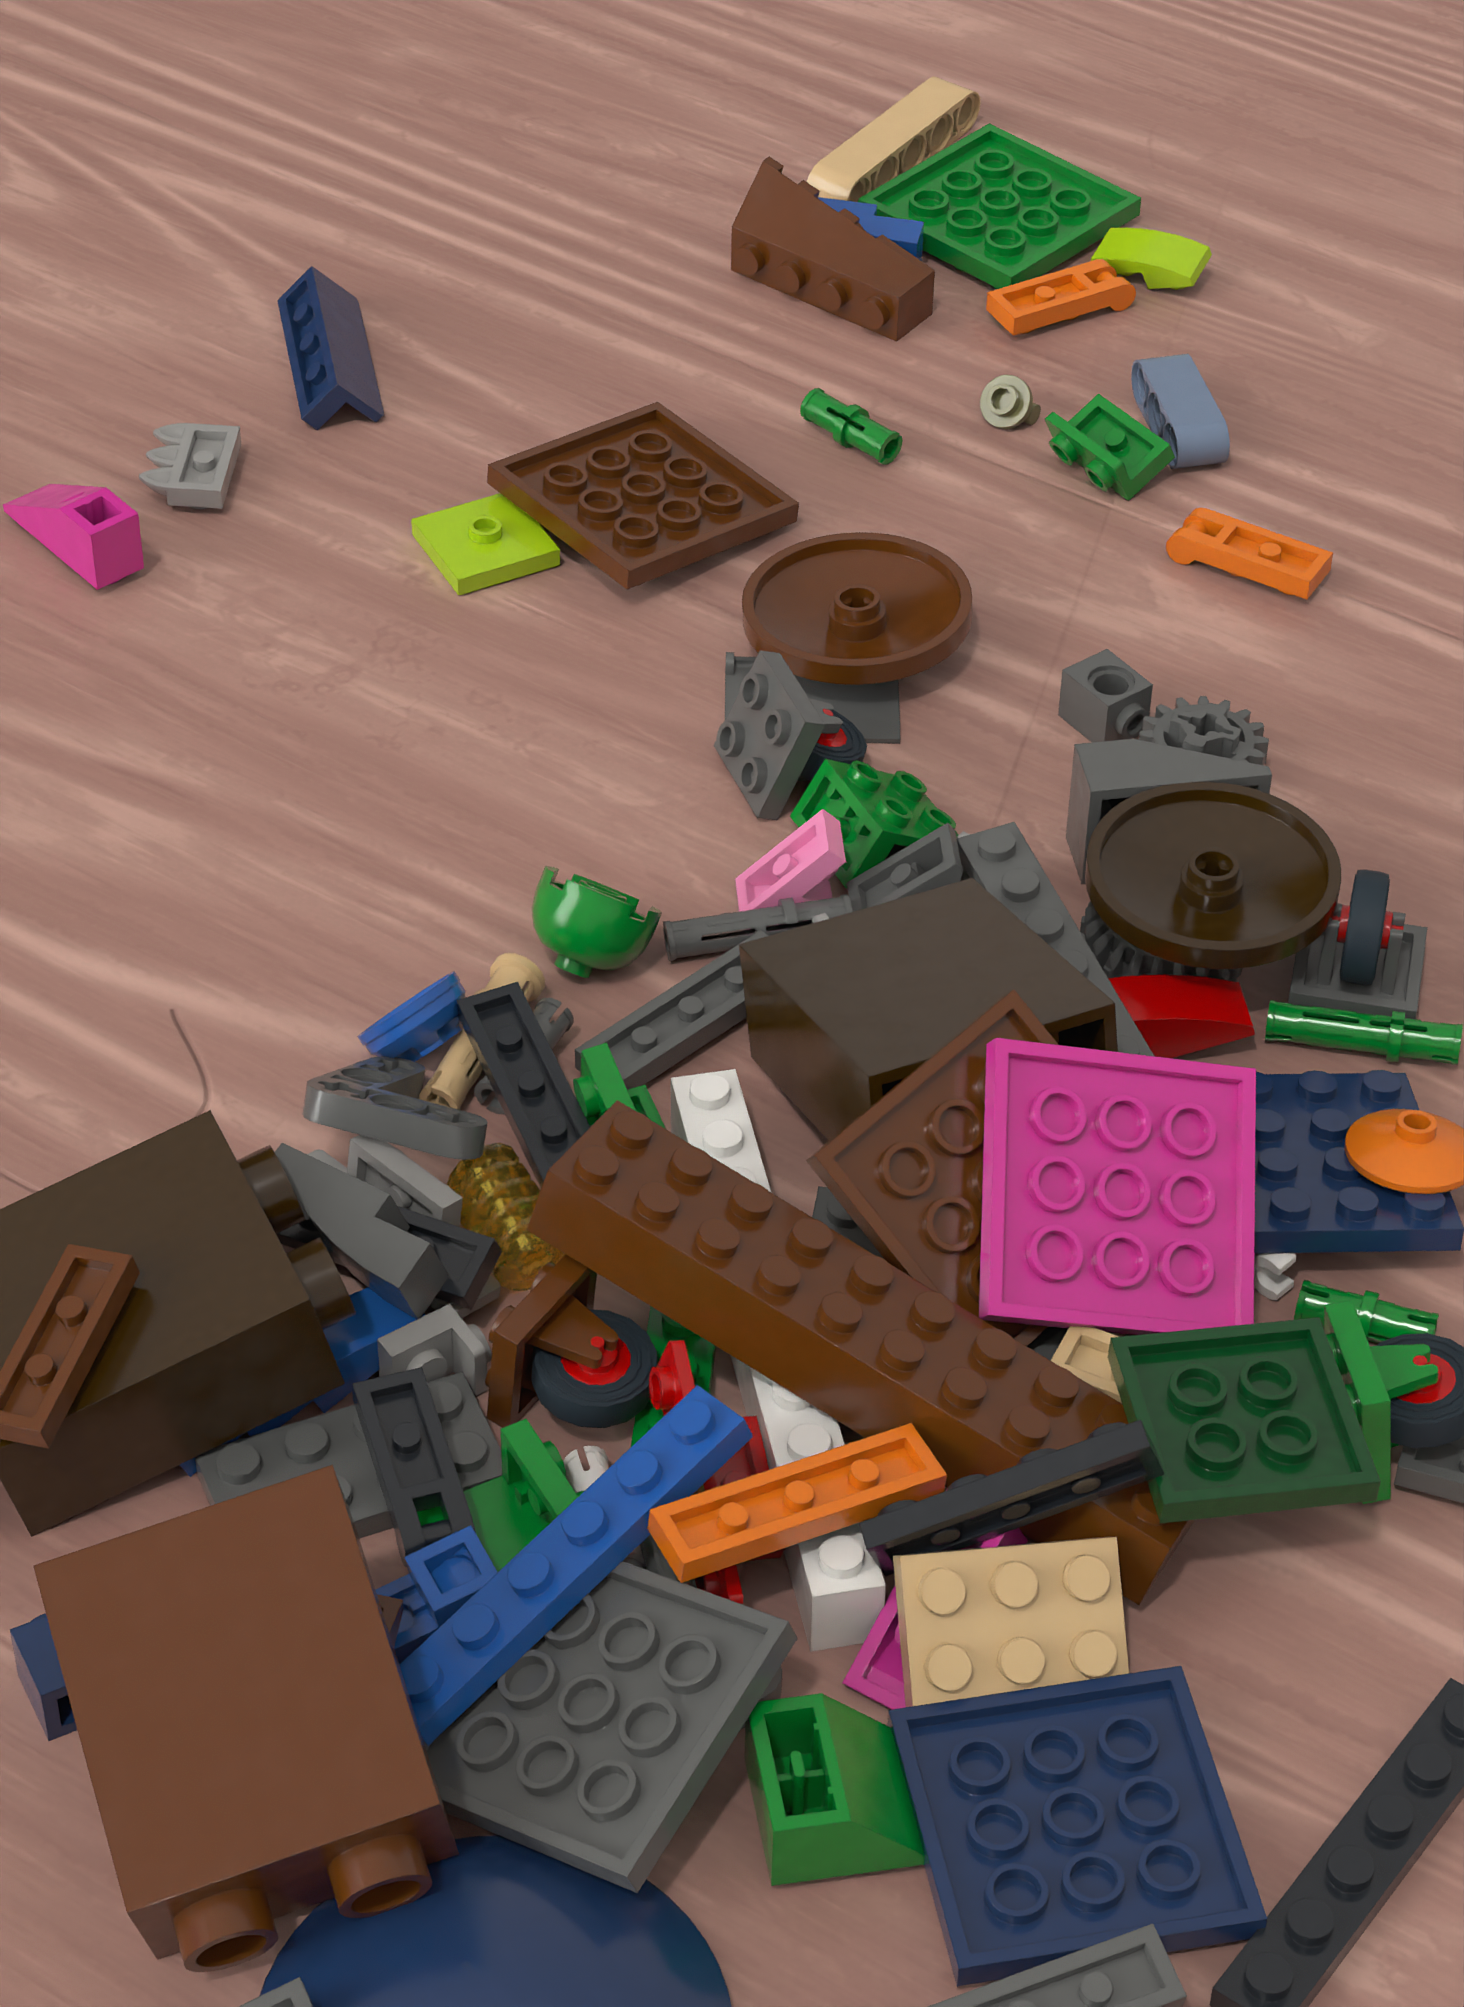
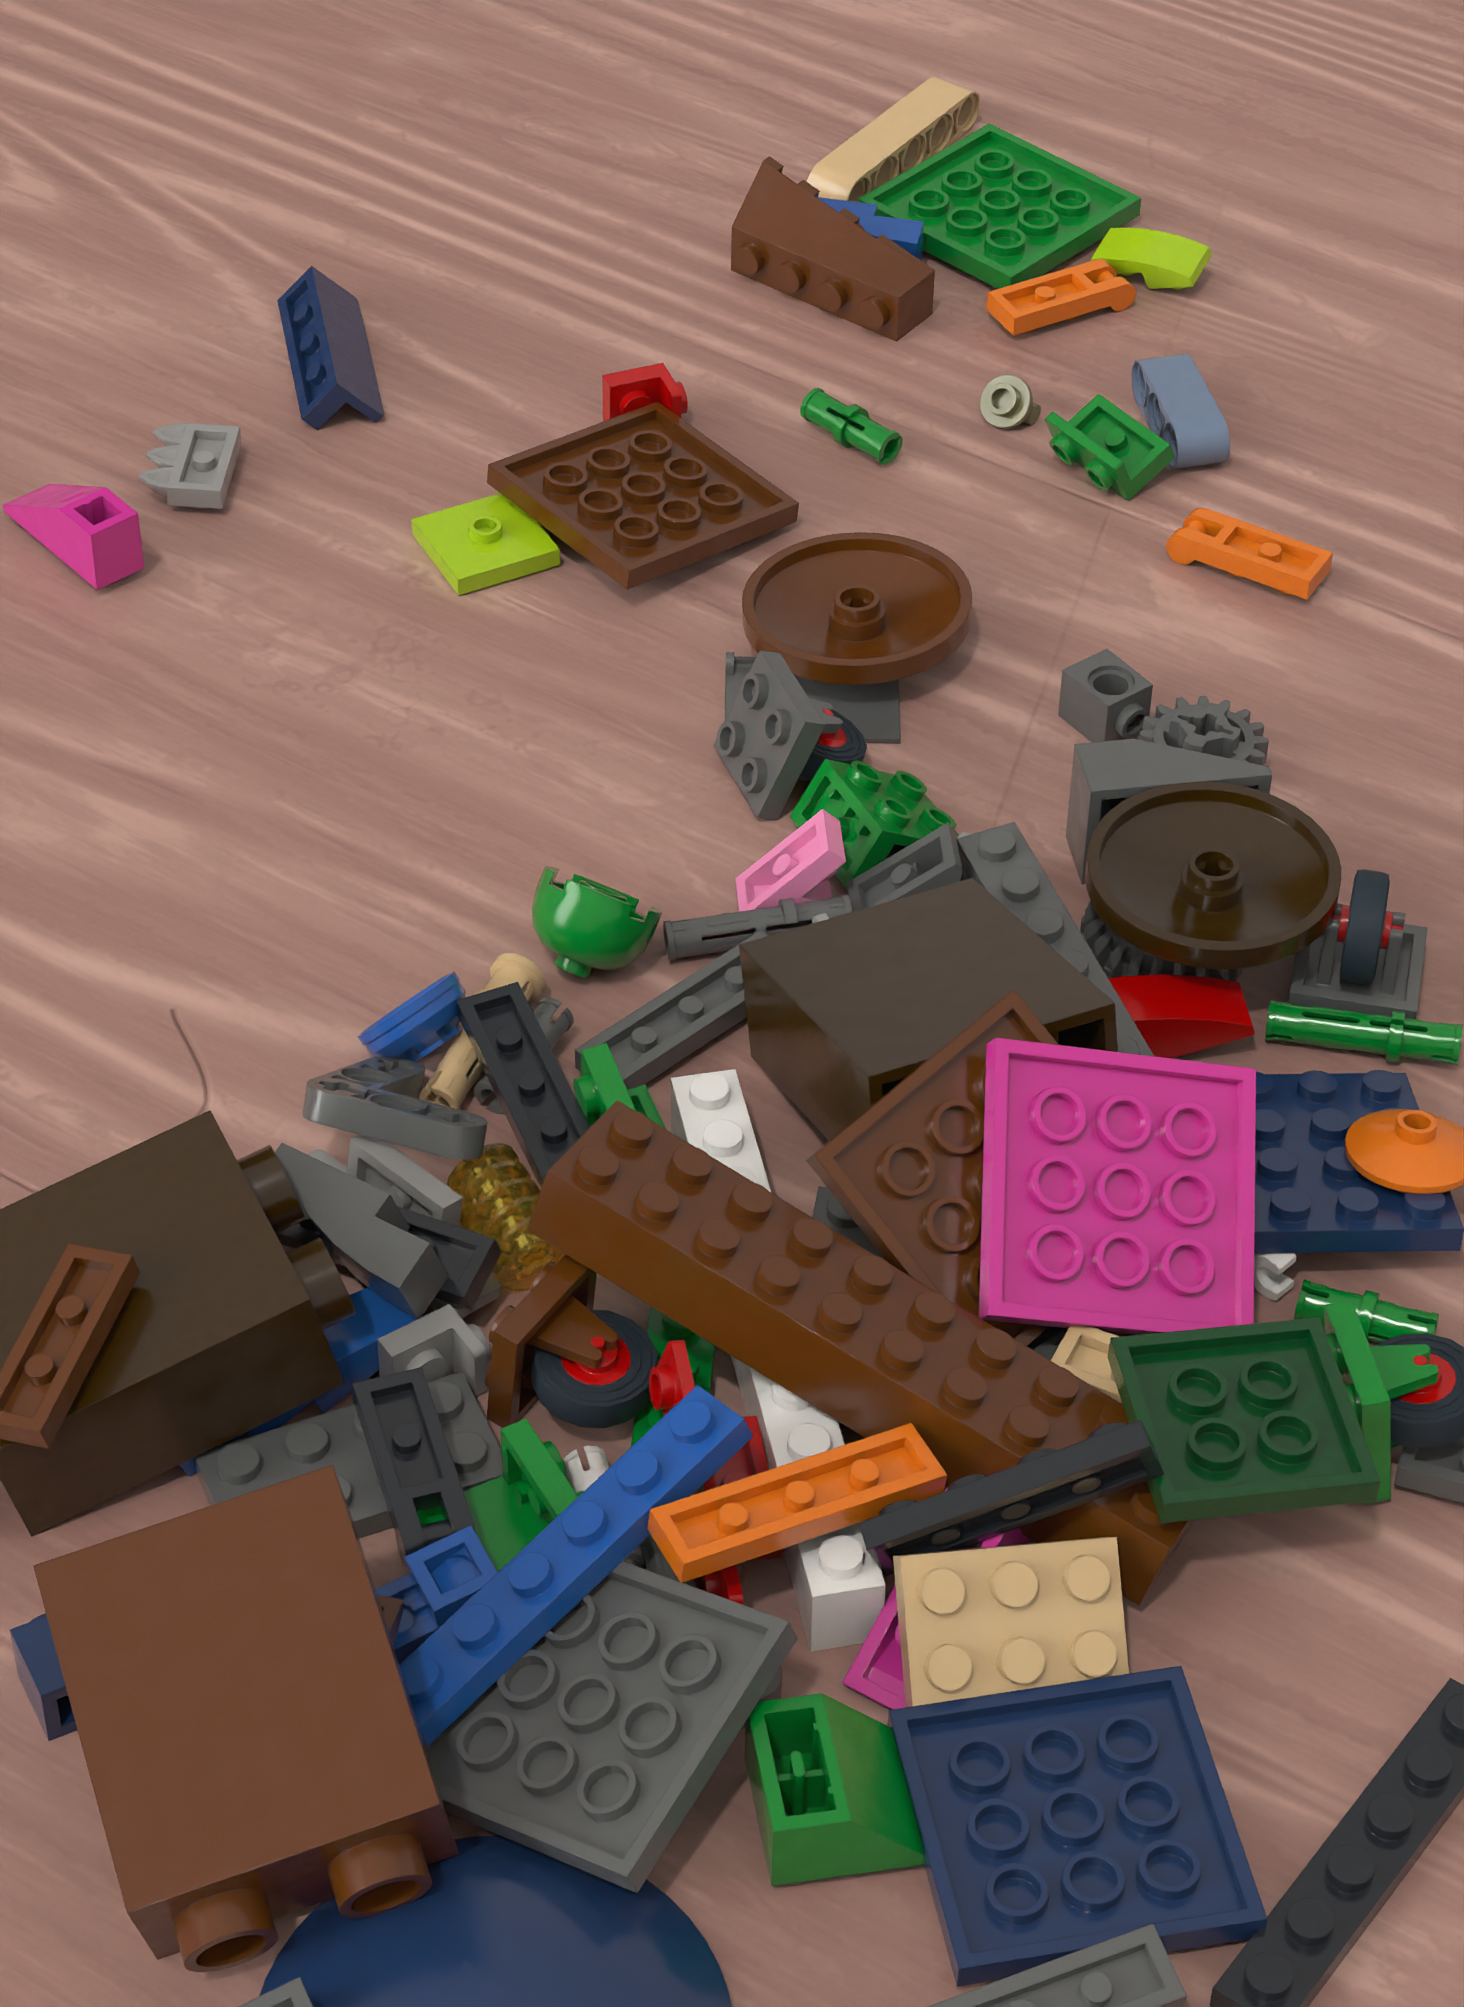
(641, 387): none -> red bracket

